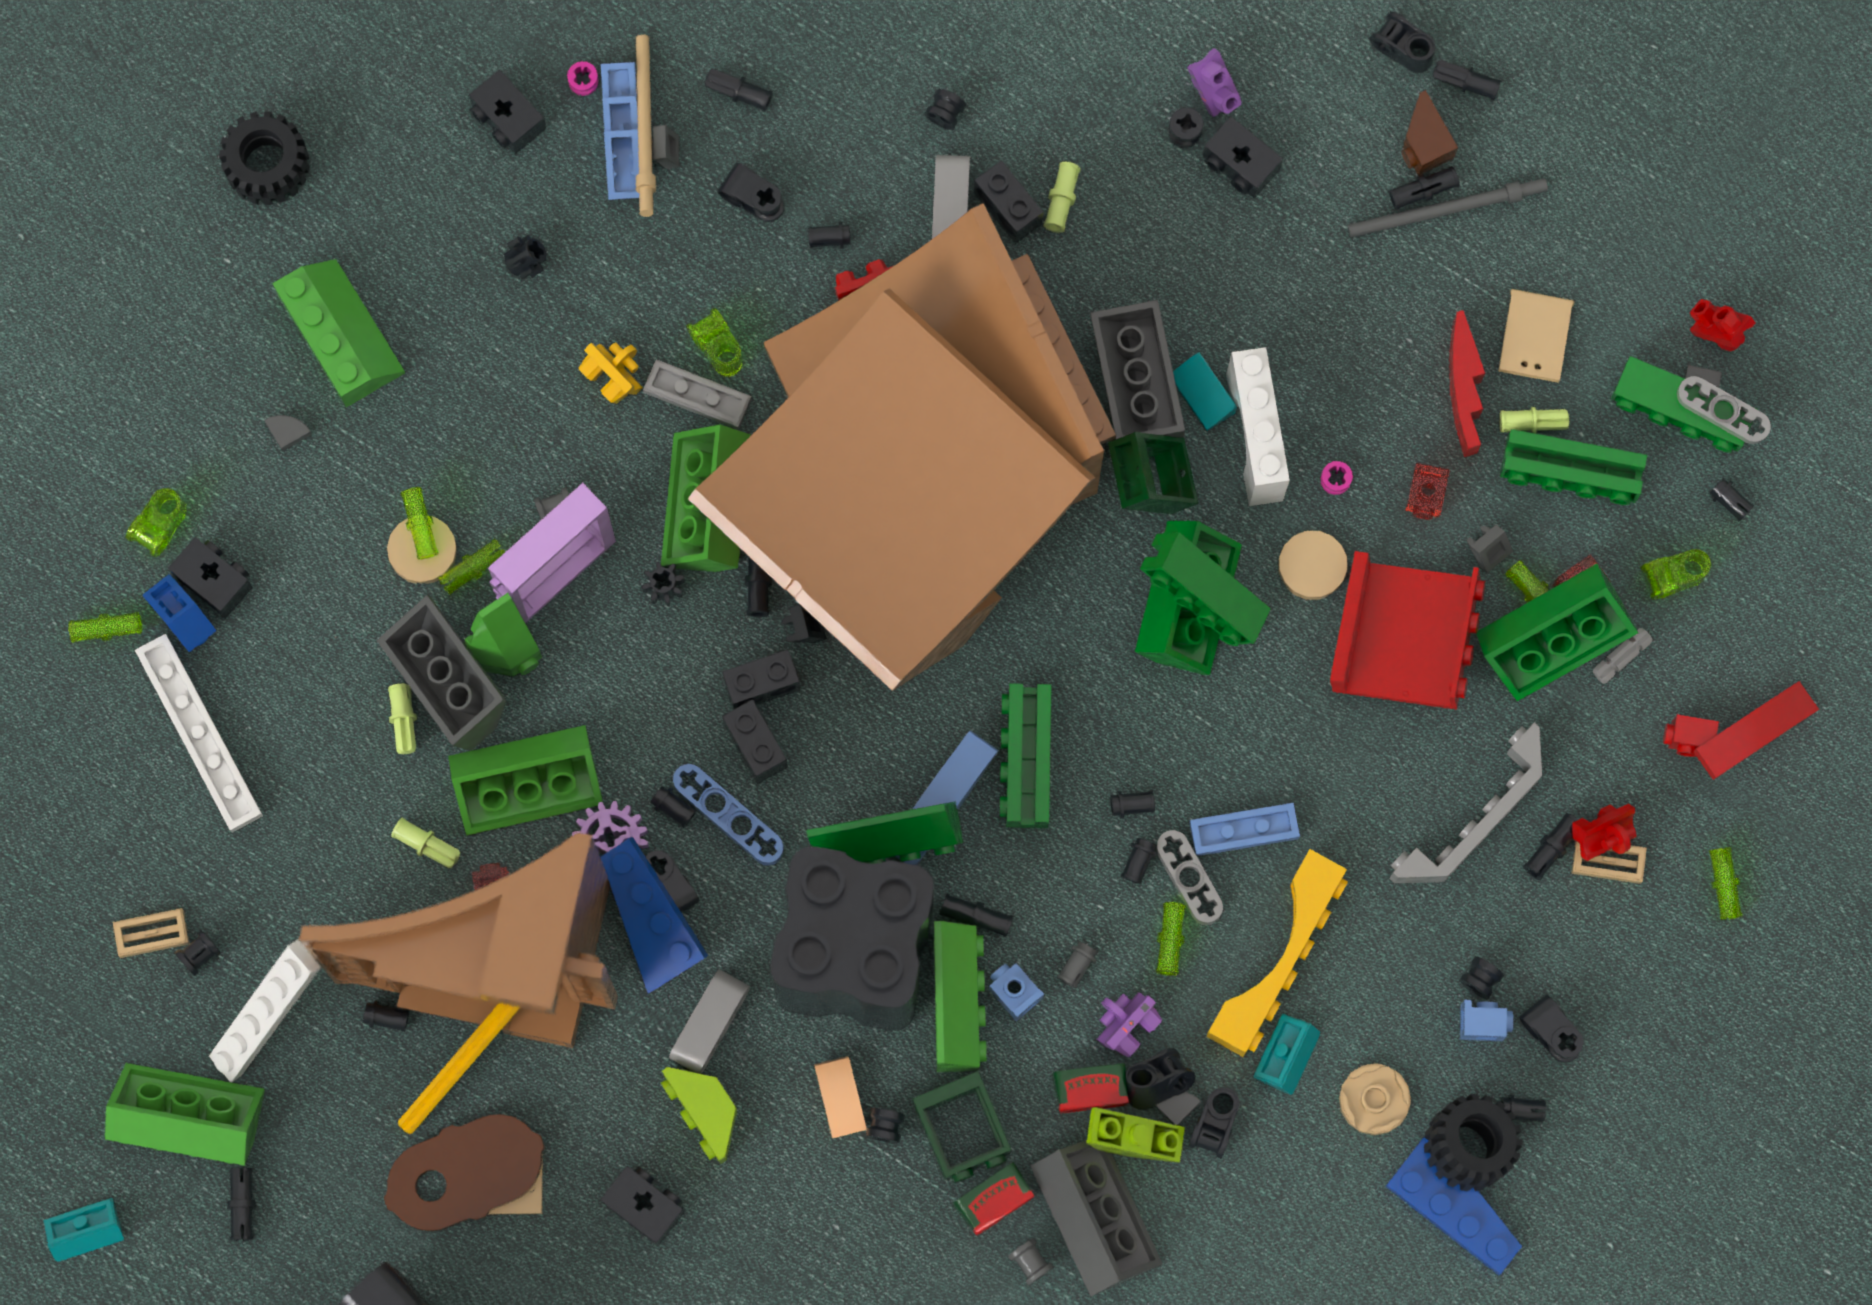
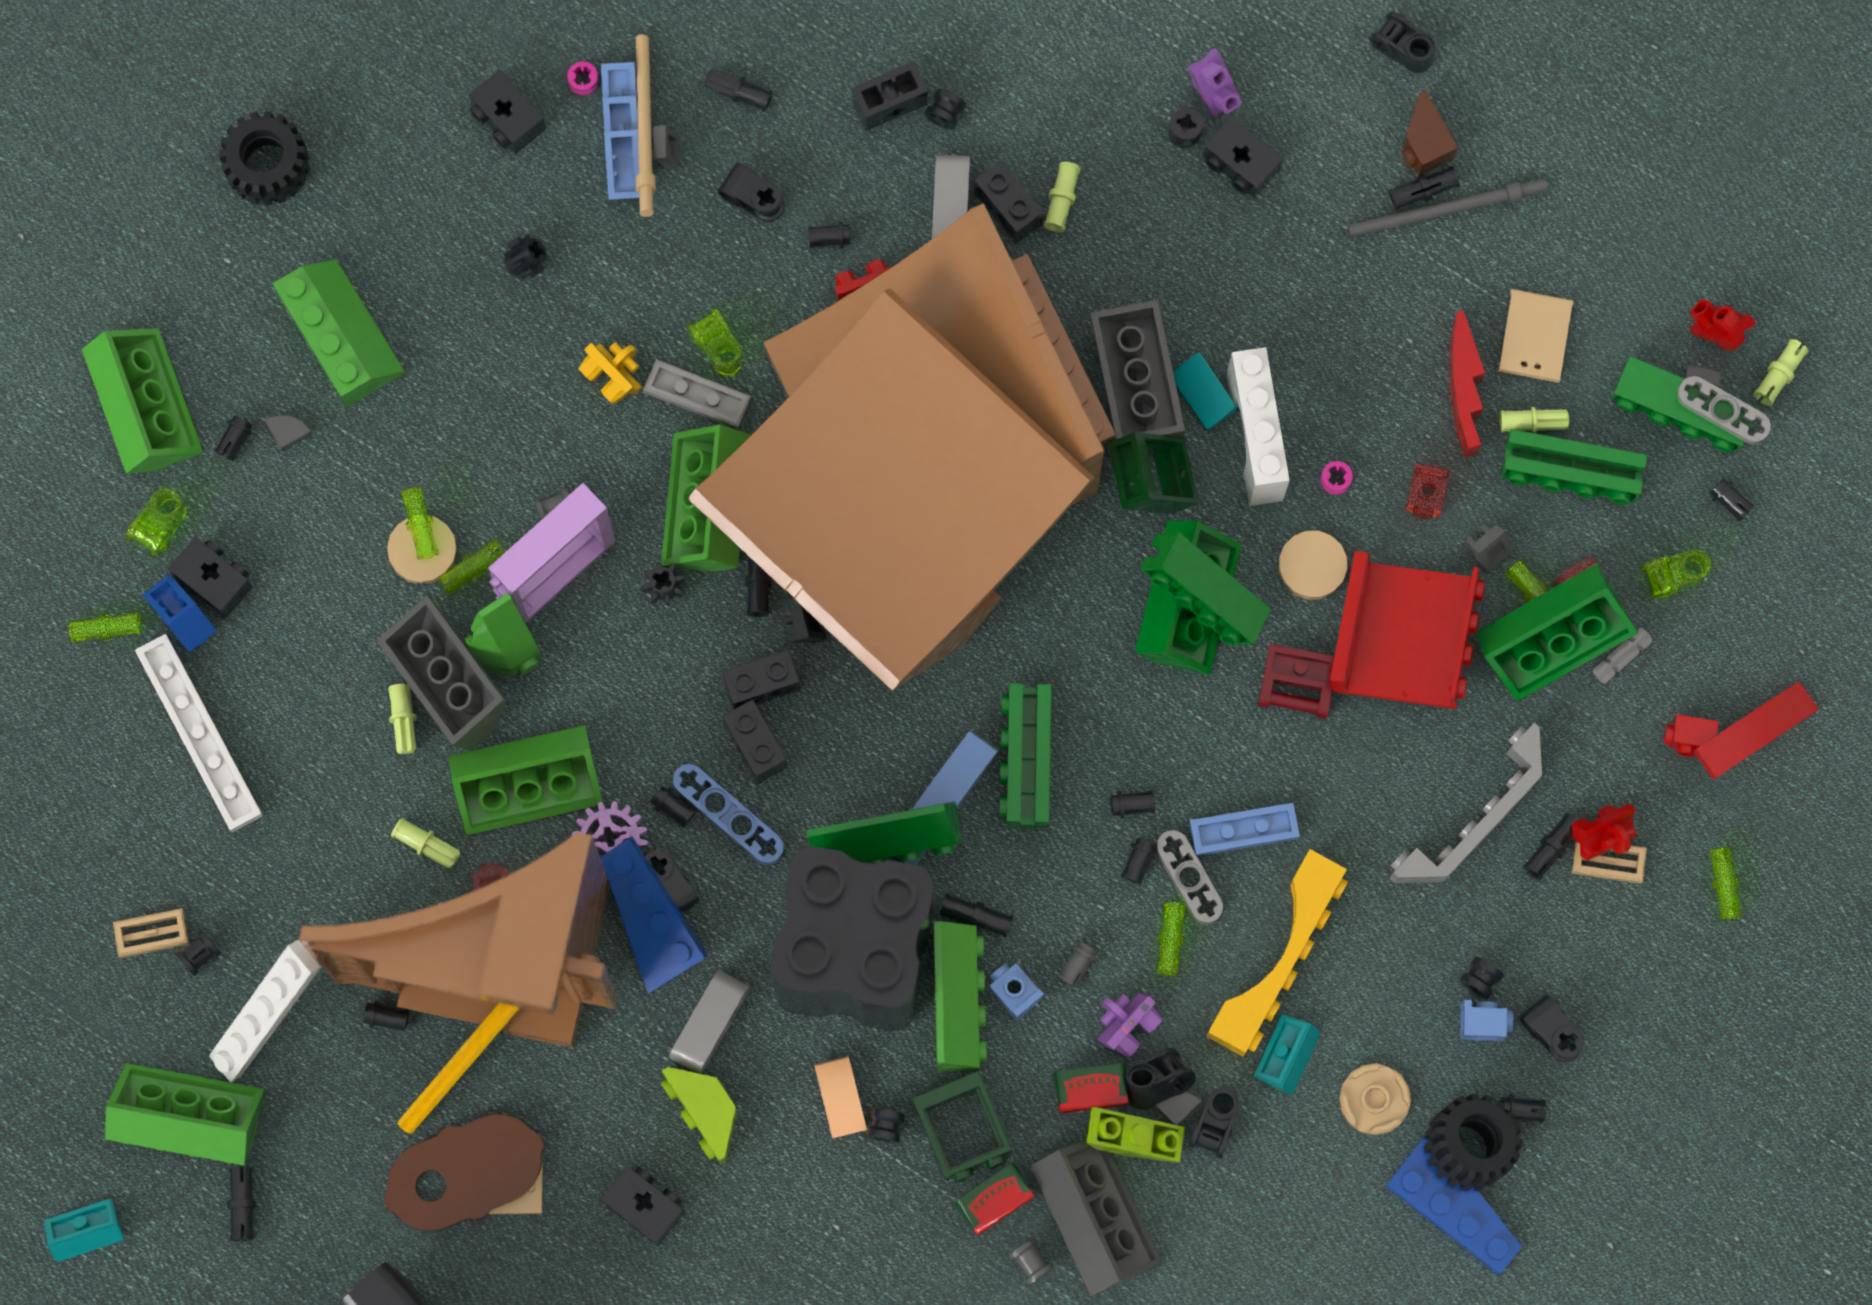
(141, 399): none -> bright green slope
(234, 435): none -> black pin
(889, 96): none -> black brick
(1297, 669): none -> dark red plate
(1466, 79): black axle -> none
(1780, 372): none -> yellowish green pin

